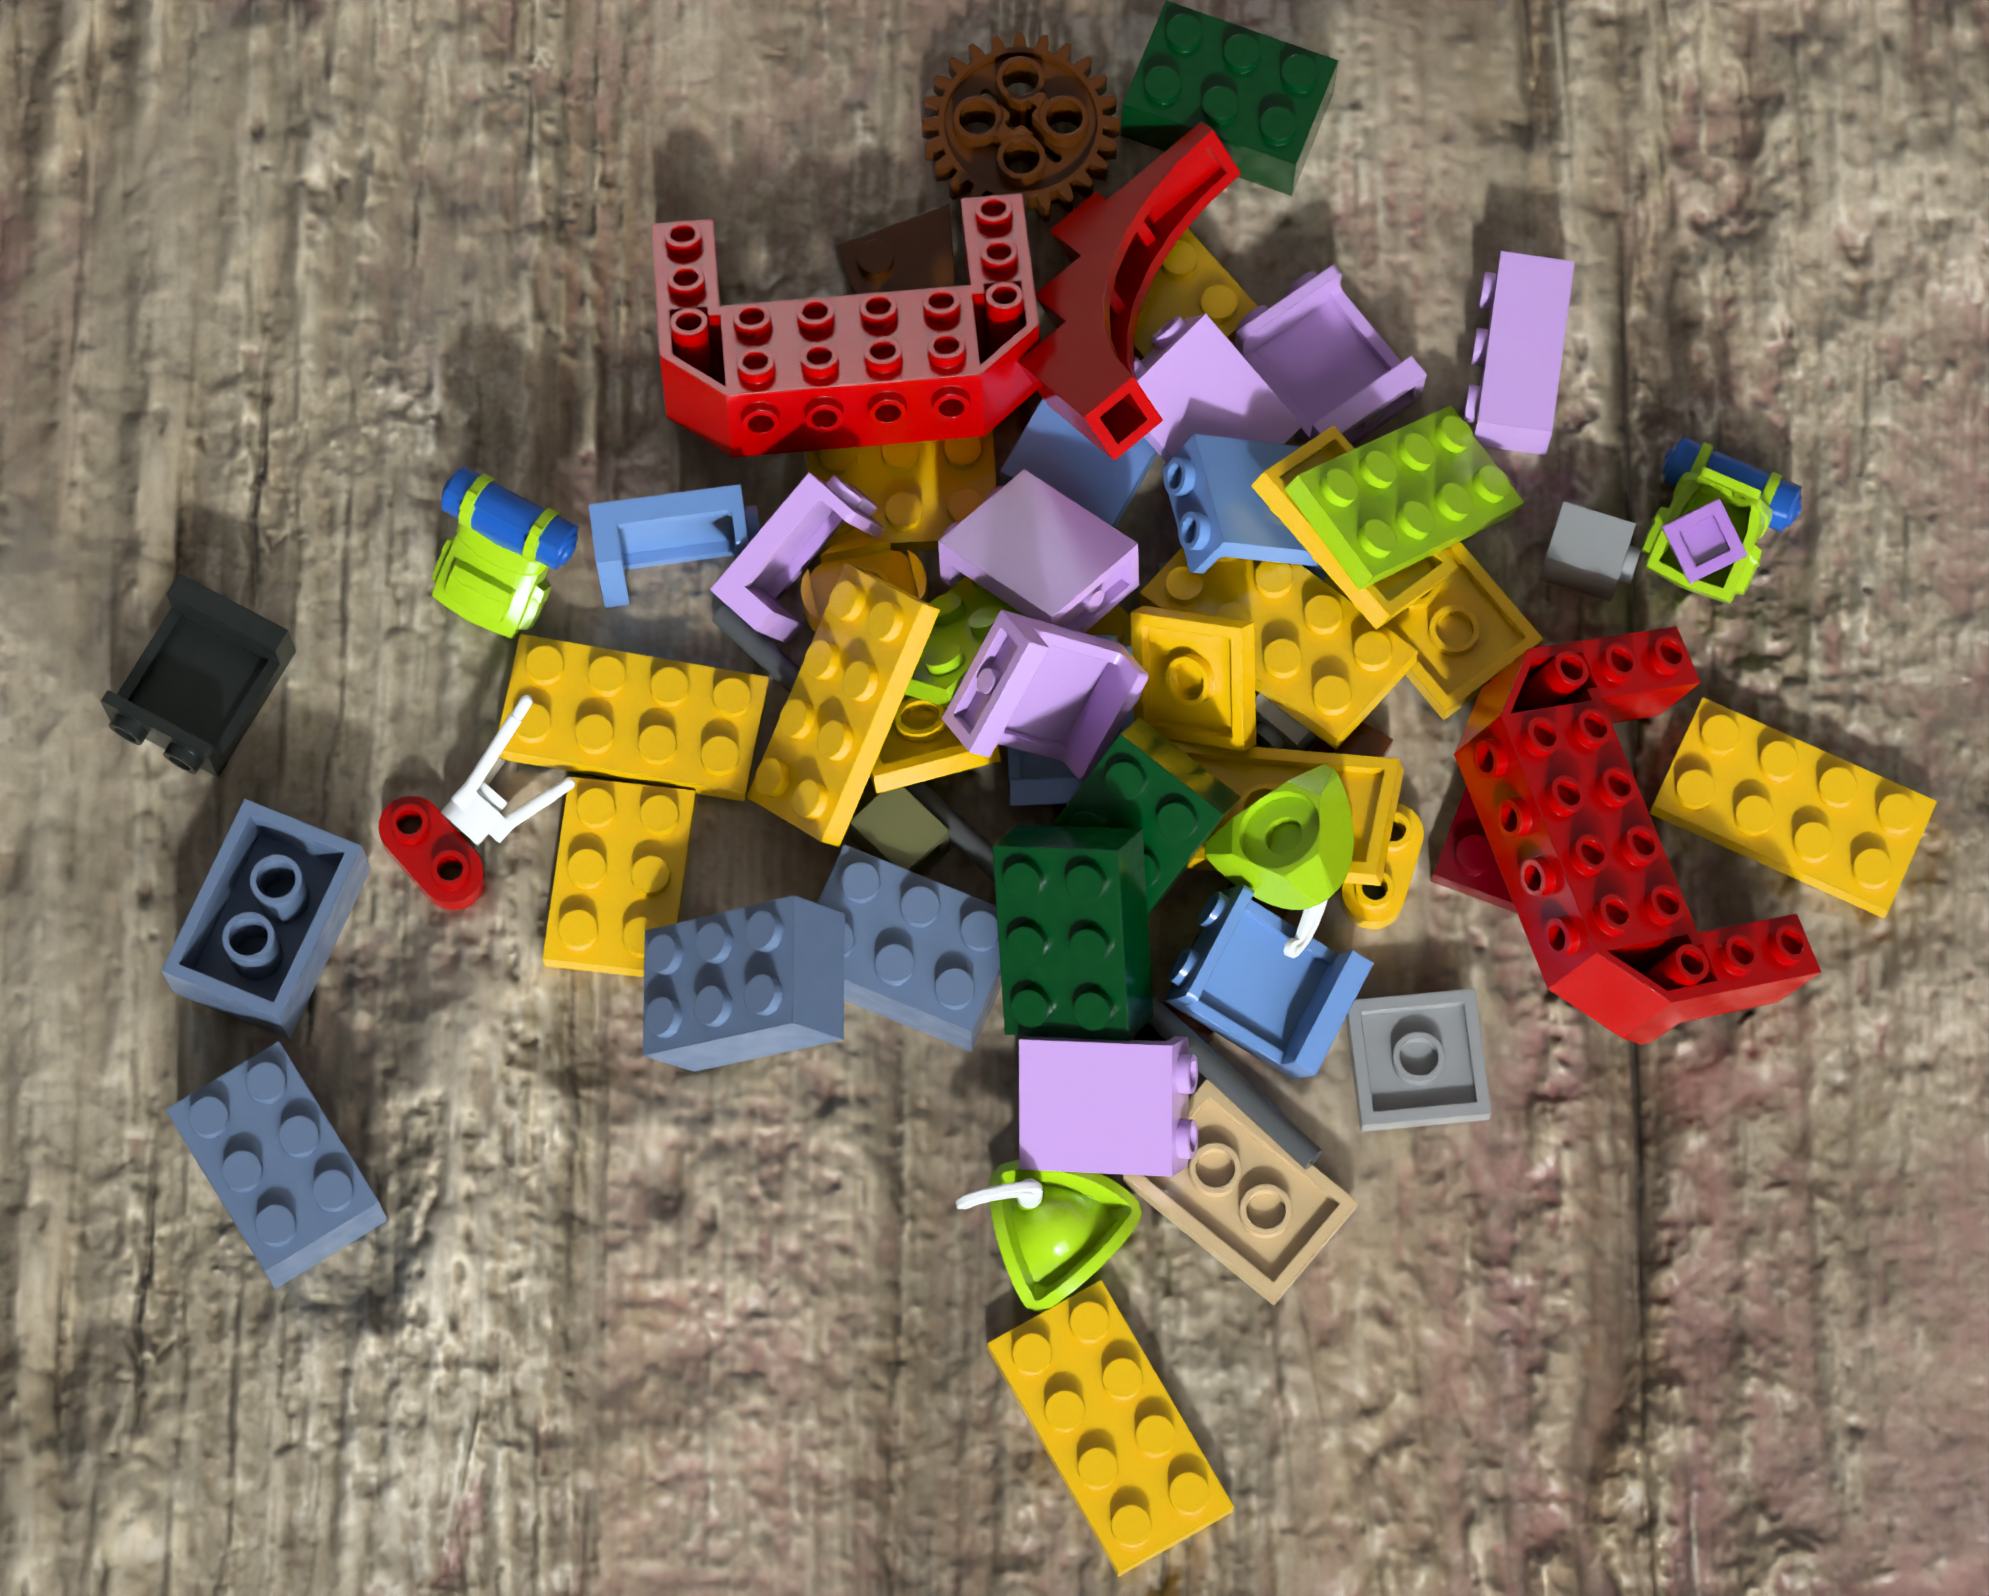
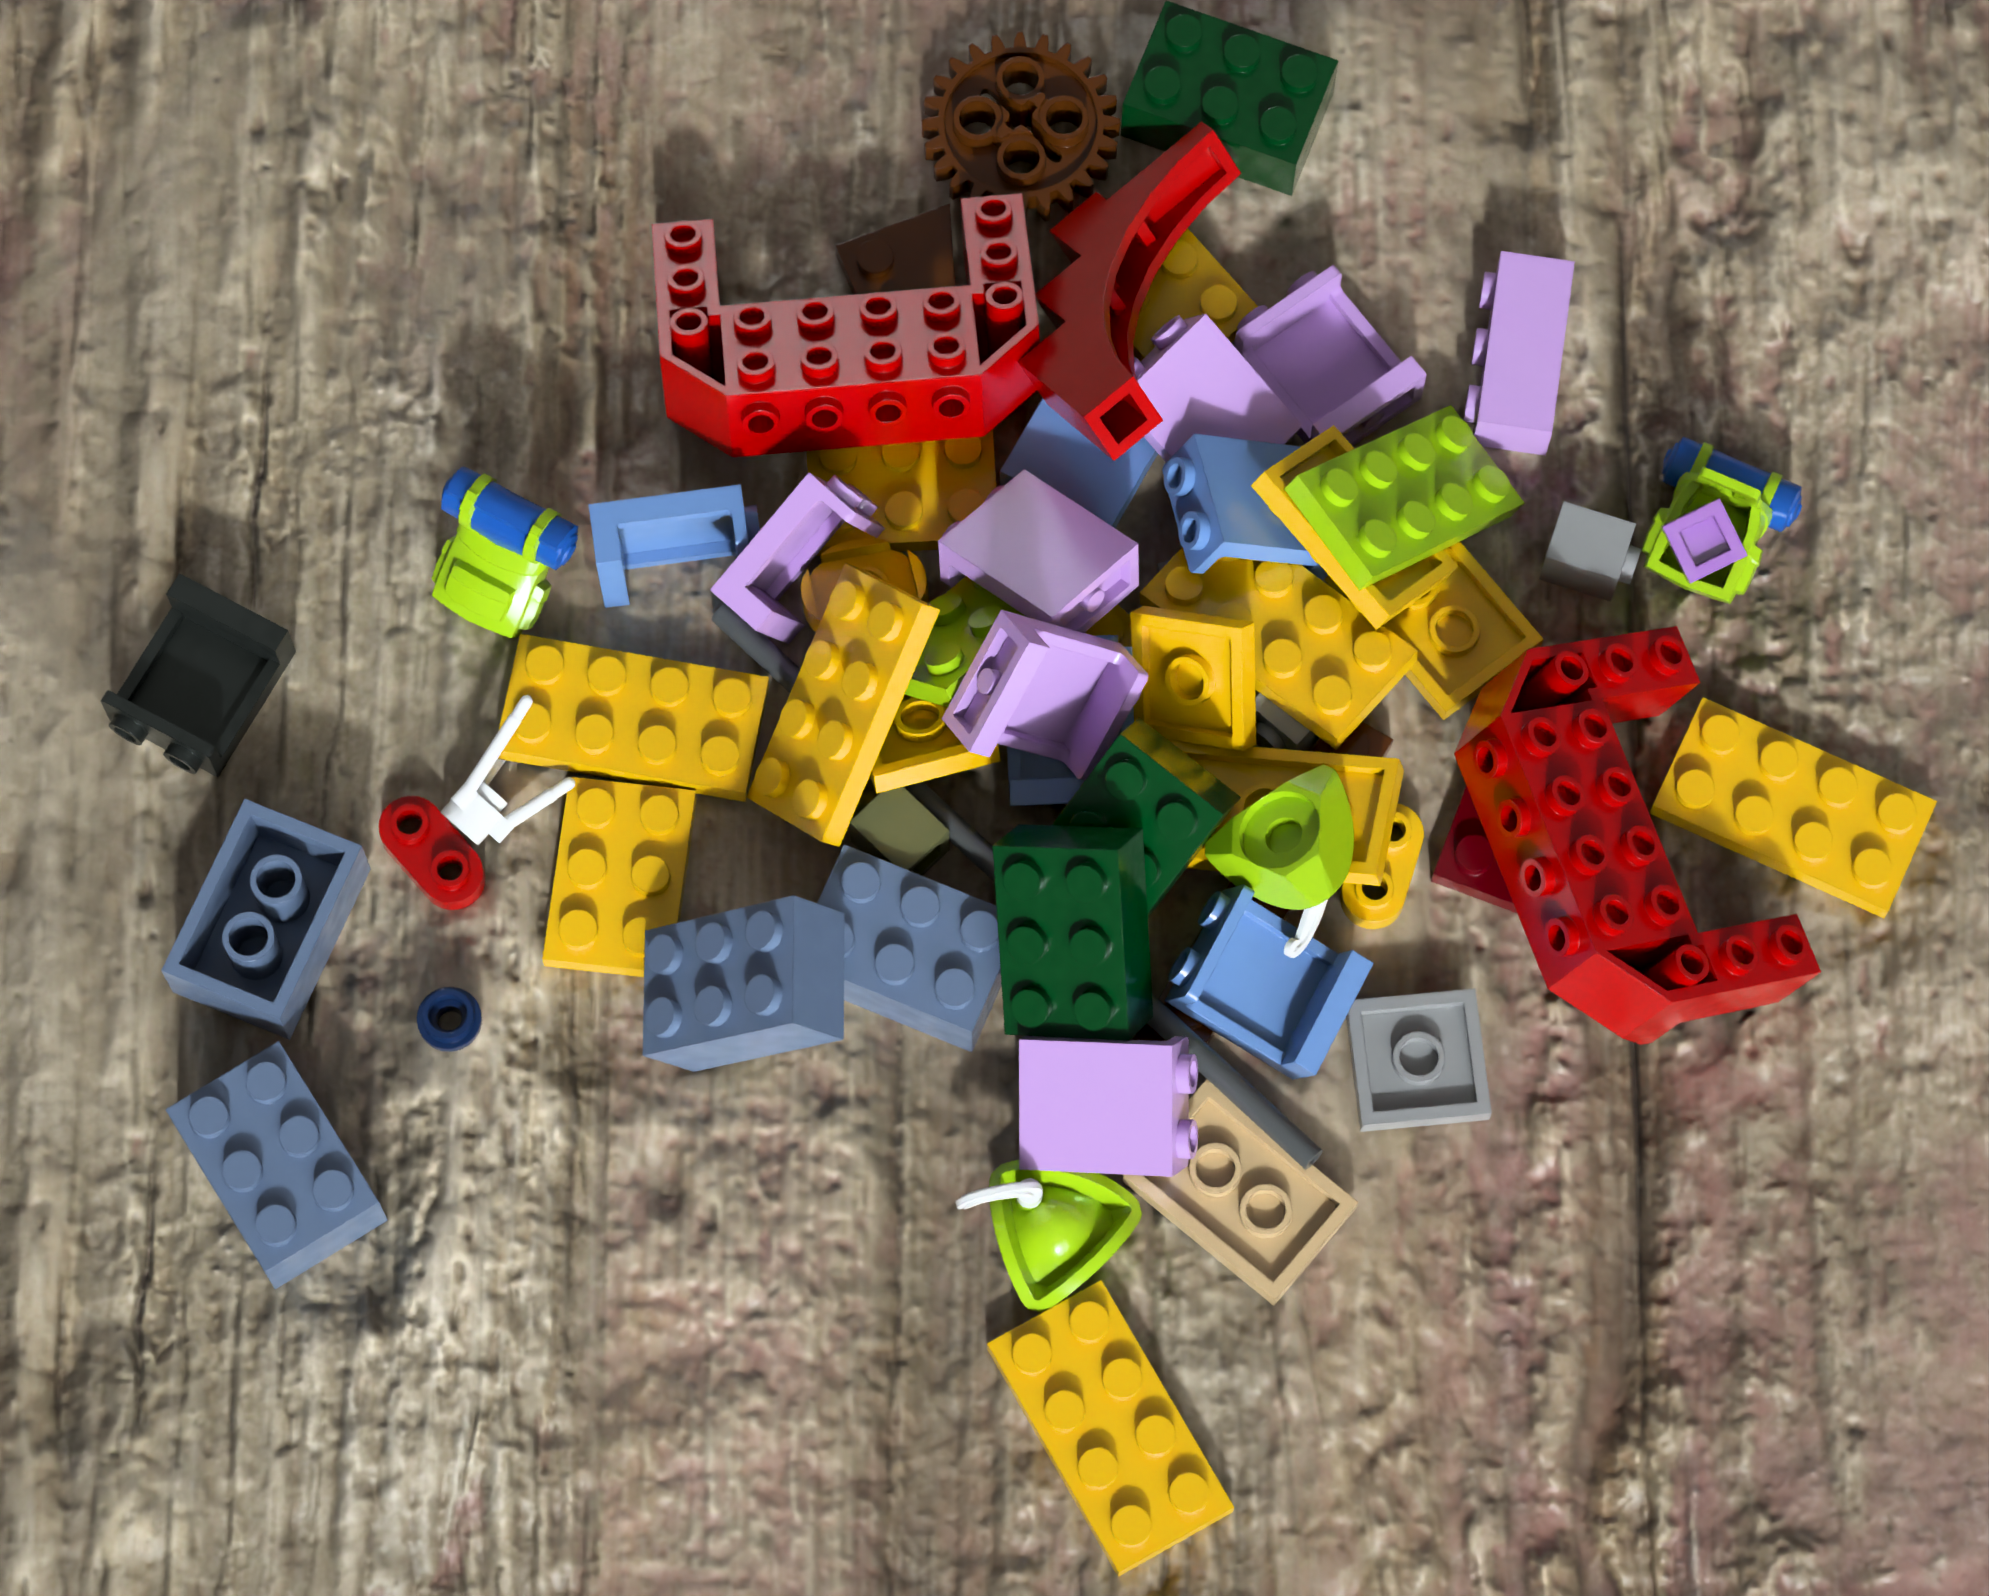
(443, 1001): none -> dark blue plate

